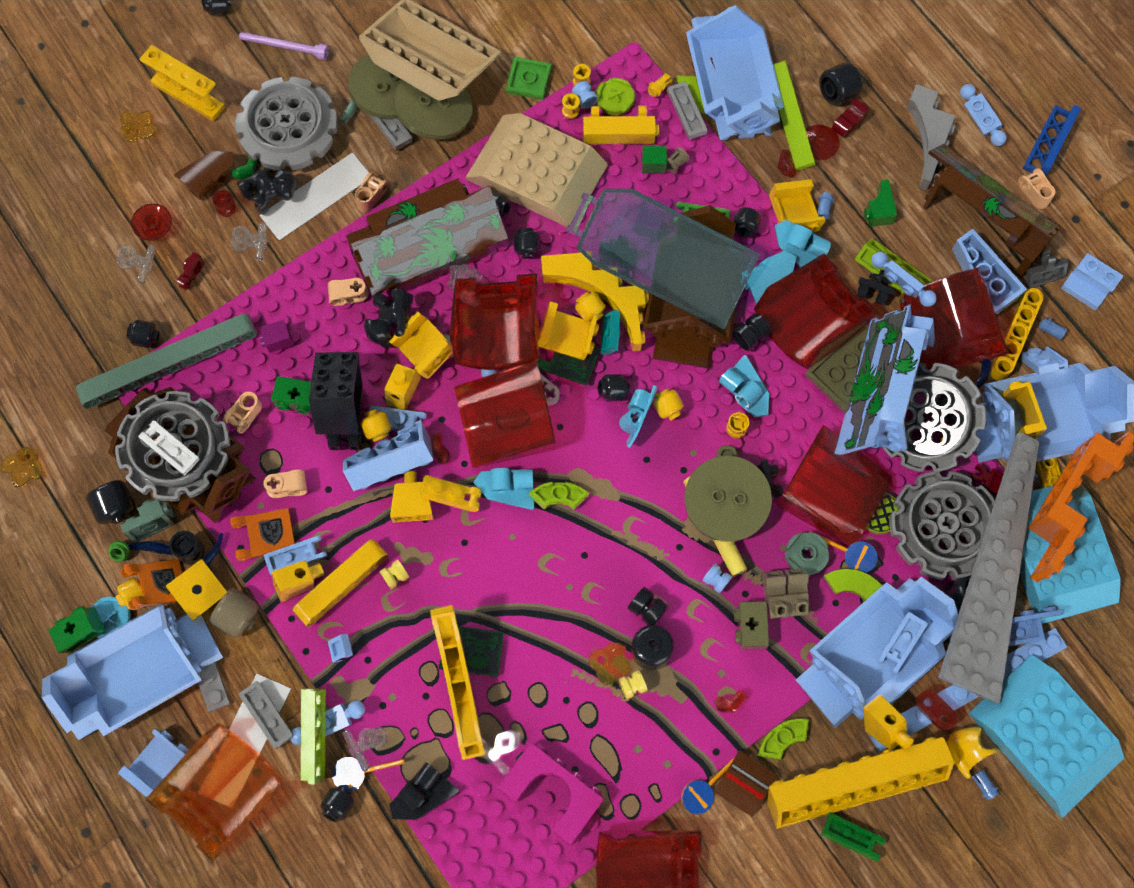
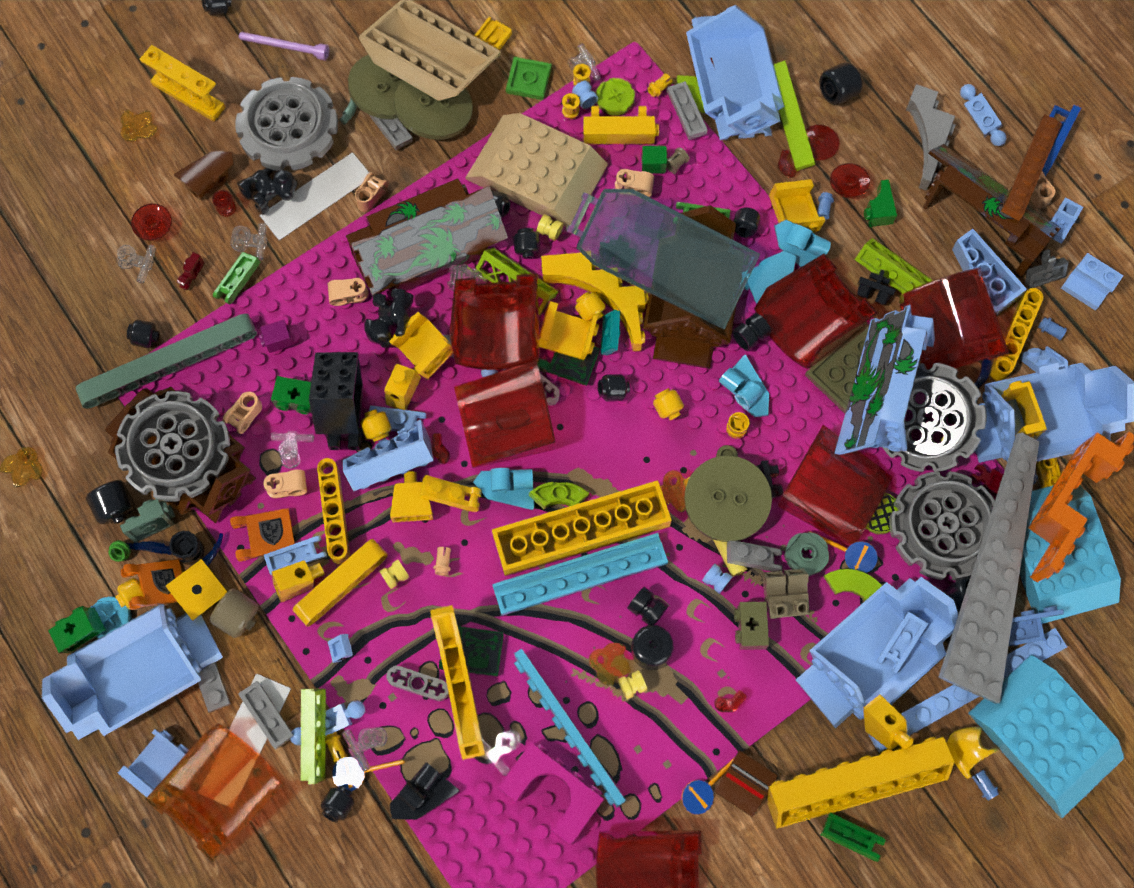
(169, 448): white plate -> none
(237, 277): none -> bright green hinge
(245, 171): green arm -> none
(288, 449): none -> clear piece
(329, 501): none -> yellow beam
(334, 745): none -> yellow pin
(404, 673): none -> light grey beam
(442, 562): none -> light nougat pin
(494, 33): none -> yellow plate
(512, 269): none -> lime fence
(550, 227): none -> light yellow wheel
(573, 737): none -> medium azure plate
(579, 574): none -> medium azure plate
(581, 528): none -> yellow brick
(584, 58): none -> clear piece
(635, 180): none -> light nougat piece
(638, 408): medium azure panel -> none
(676, 492): none -> clear yellow plate
(752, 555): none -> light grey hinge
(782, 736): lime tile -> none
(850, 118): dark red leg -> none
(852, 174): none -> clear red dish
(908, 283): light blue plate -> none
(936, 709): clear red plate -> none
(1031, 167): none -> dark orange plate
(1065, 218): none -> light blue brick

